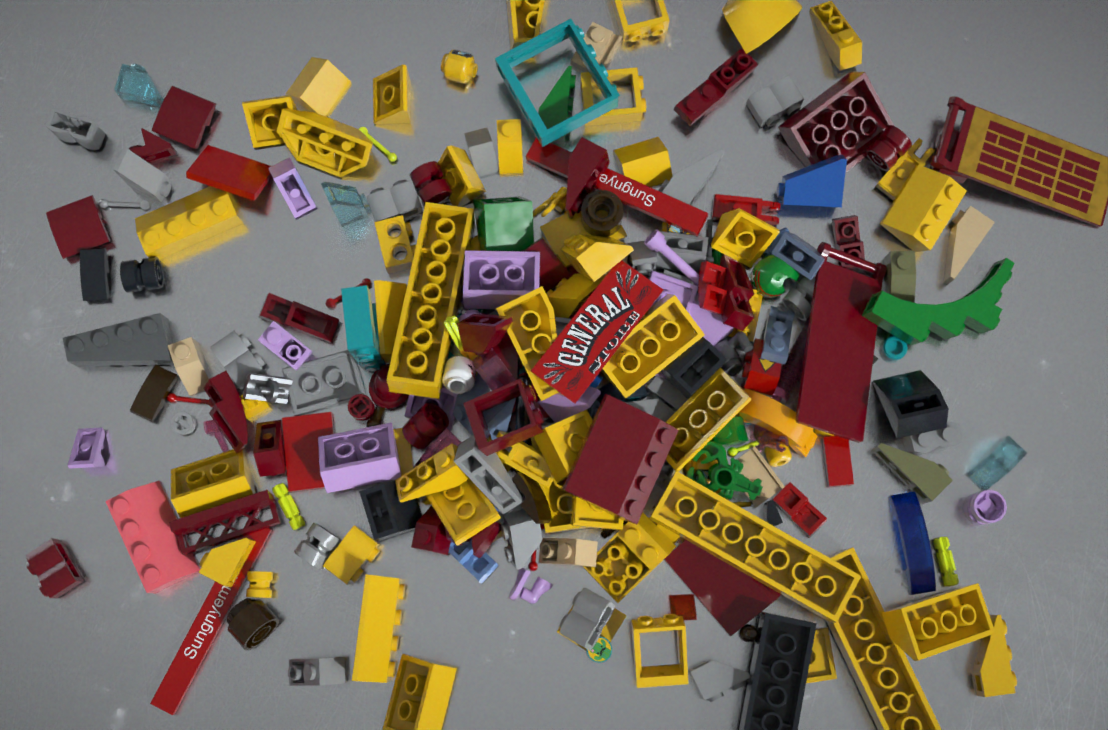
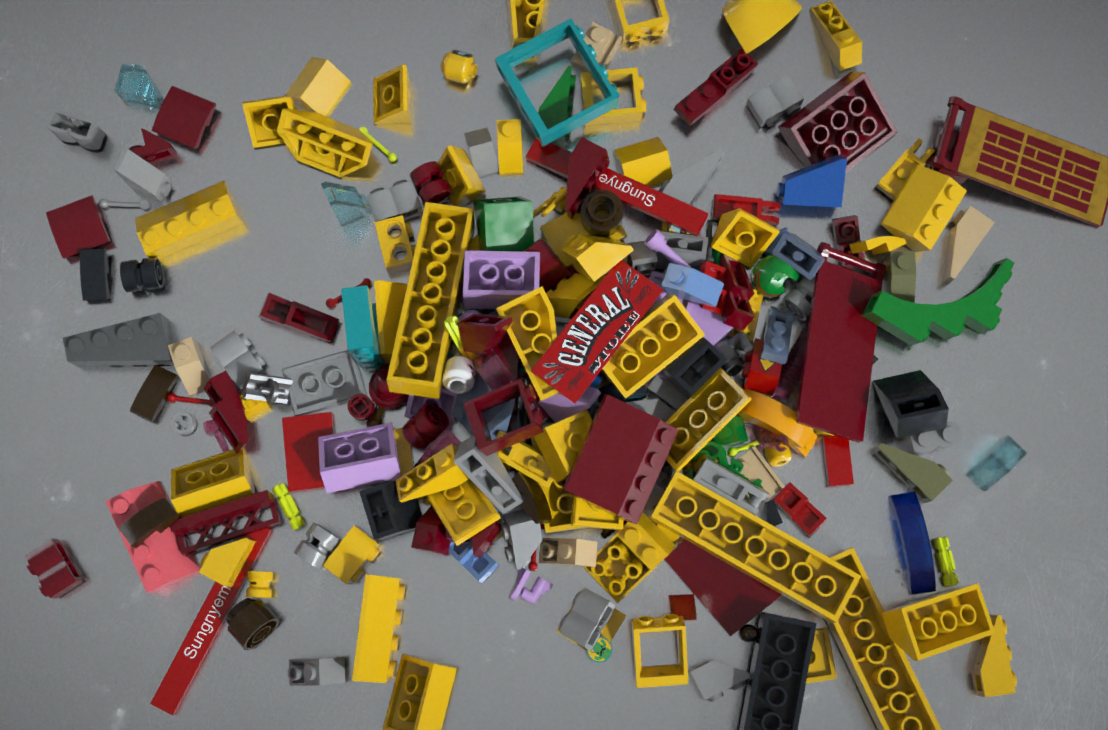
(87, 448): lavender slope -> none
(152, 518): none -> dark brown slope
(229, 172): red tile -> none
(269, 448): dark red slope -> none
(284, 346): lavender slope -> none
(292, 187): lavender slope -> none
(692, 285): none -> medium blue slope
(730, 485): none -> light grey plate
(878, 244): none -> yellow slope
(886, 150): dark red wheel -> none
(894, 348): teal tile -> none
(985, 507): lavender wheel -> none

